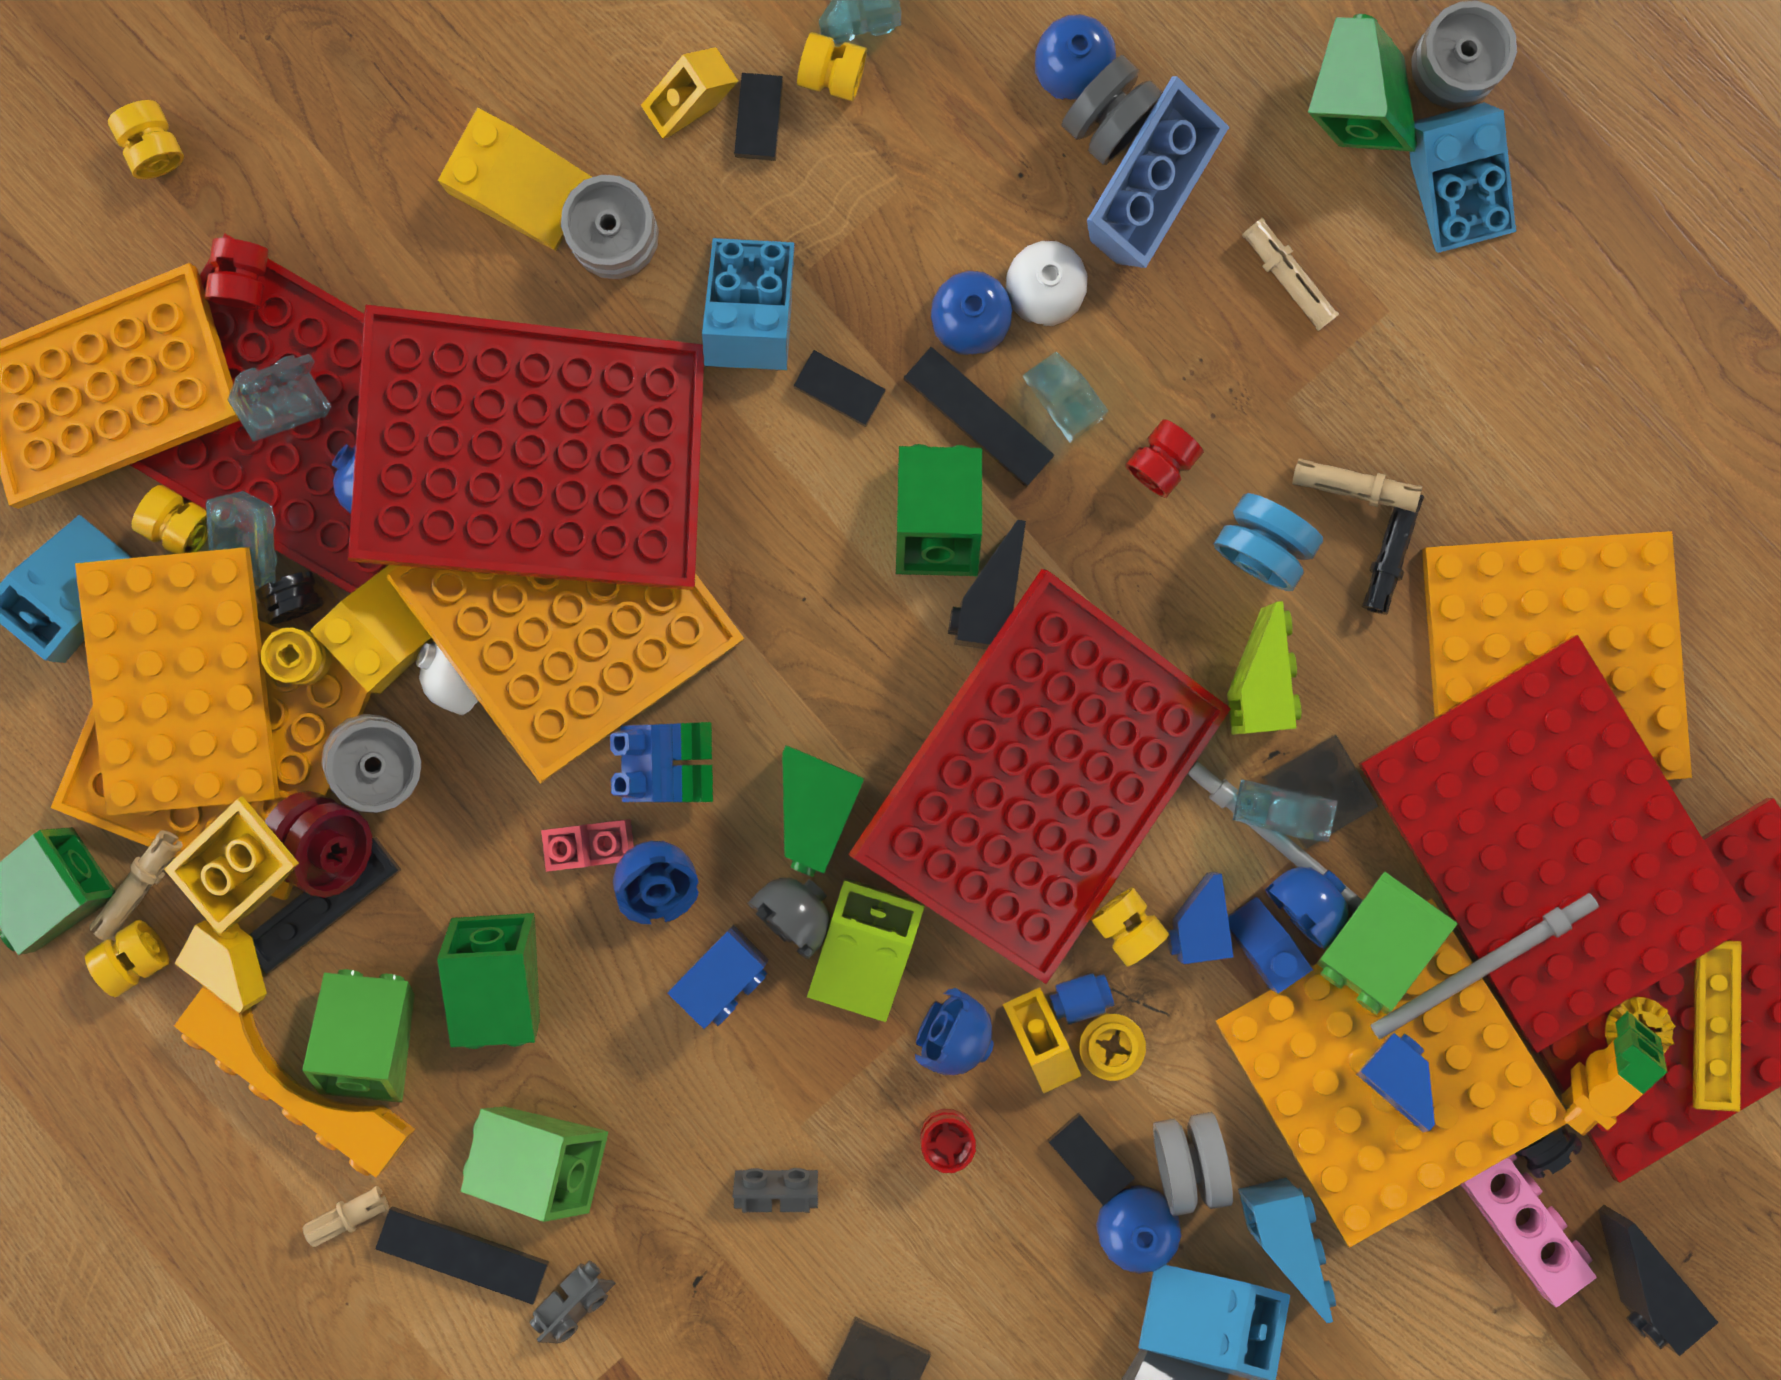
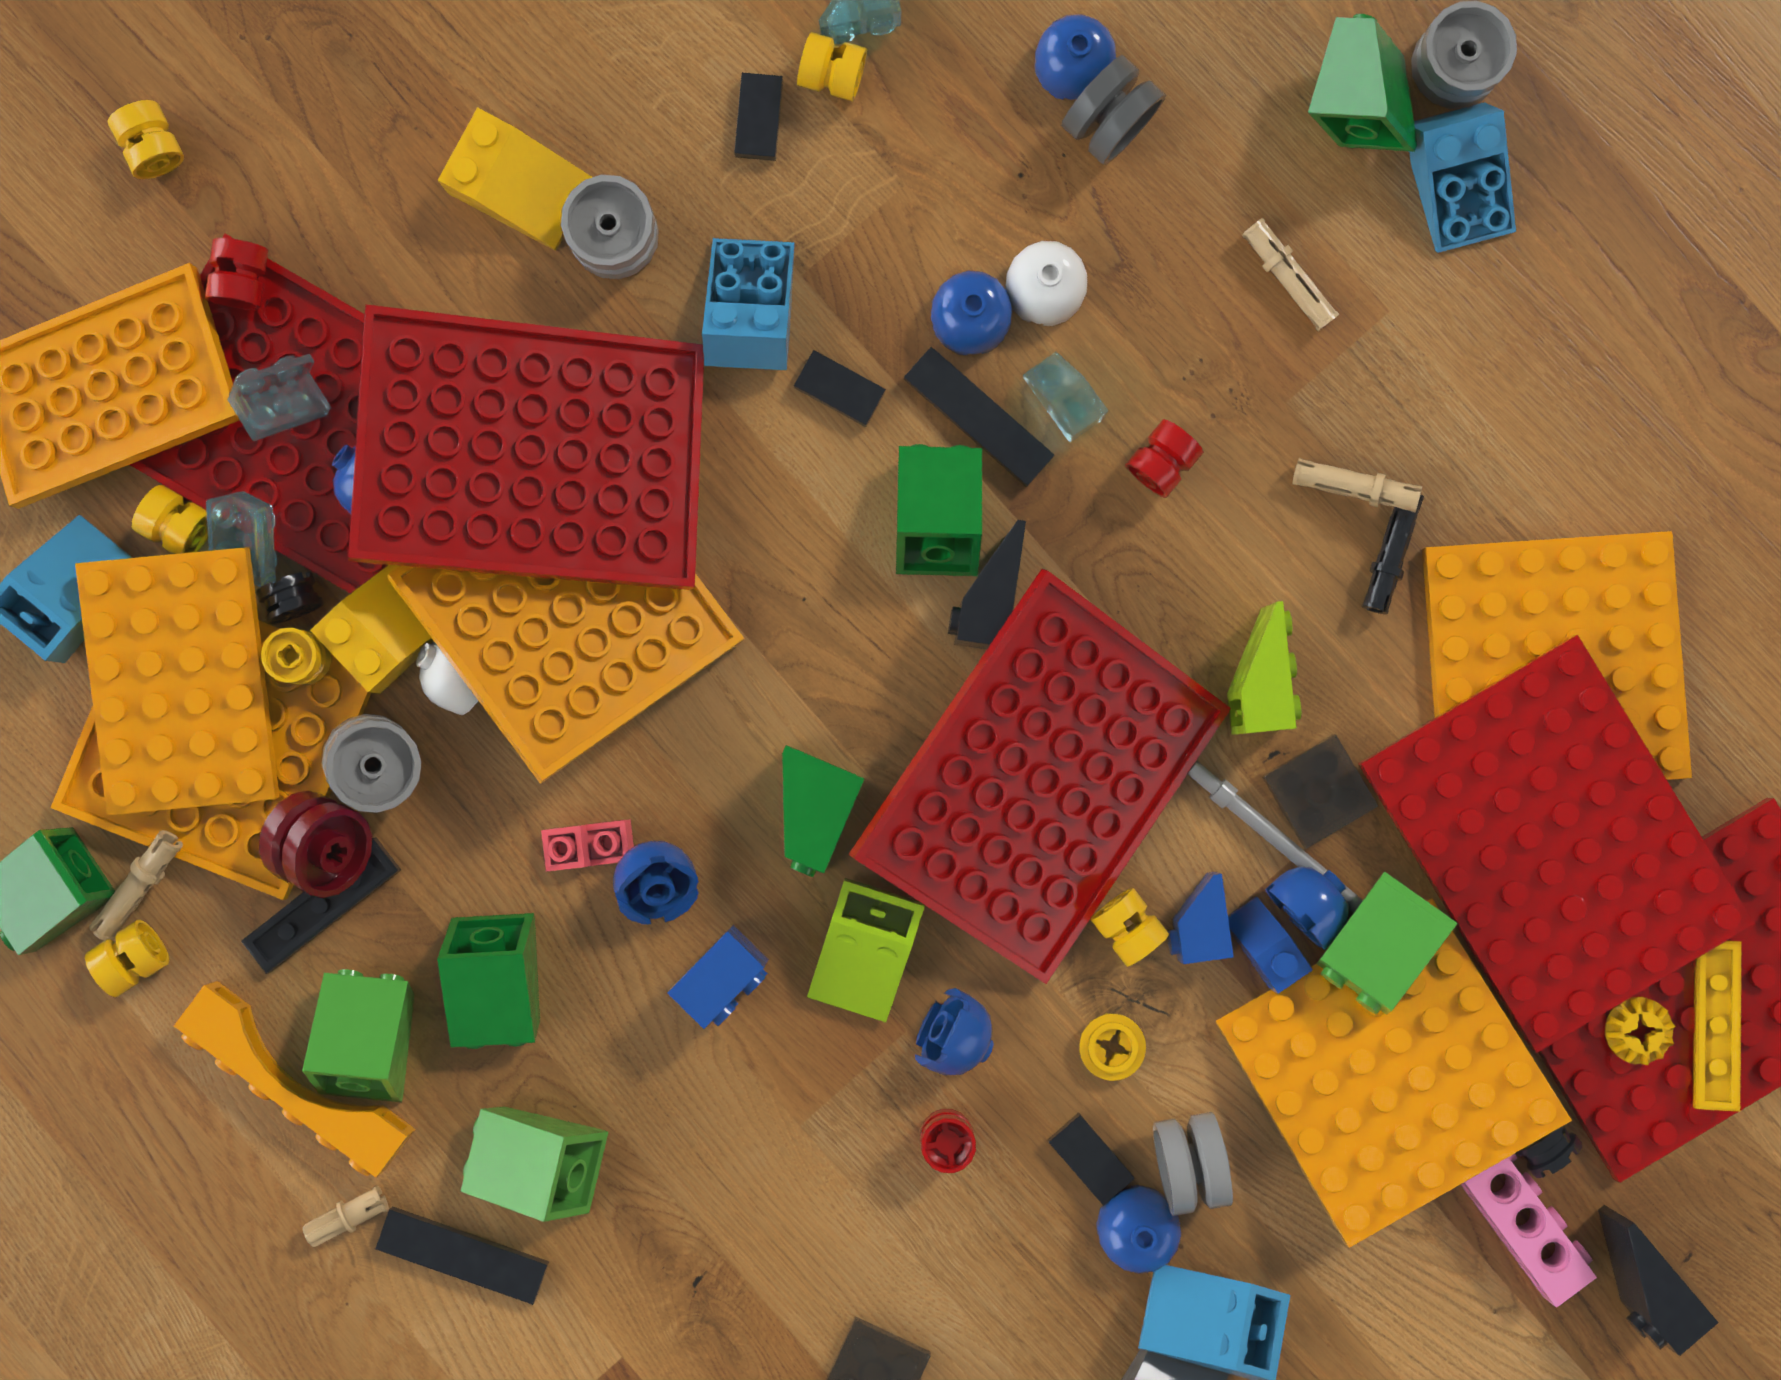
(224, 964): yellow slope -> none
(232, 866): yellow slope -> none
(560, 1317): dark grey hinge -> none
(648, 763): blue hips -> none
(689, 91): yellow slope -> none
(757, 1187): dark grey hinge -> none
(794, 912): dark grey cylinder -> none
(1042, 1040): yellow slope -> none
(1082, 998): blue brick -> none
(1155, 176): medium blue slope -> none
(1268, 541): dark azure wheel -> none
(1280, 1223): dark azure slope -> none
(1285, 810): clear light blue slope -> none
(1402, 1079): blue slope -> none
(1554, 923): light grey bar -> none
(1614, 1076): hips -> none

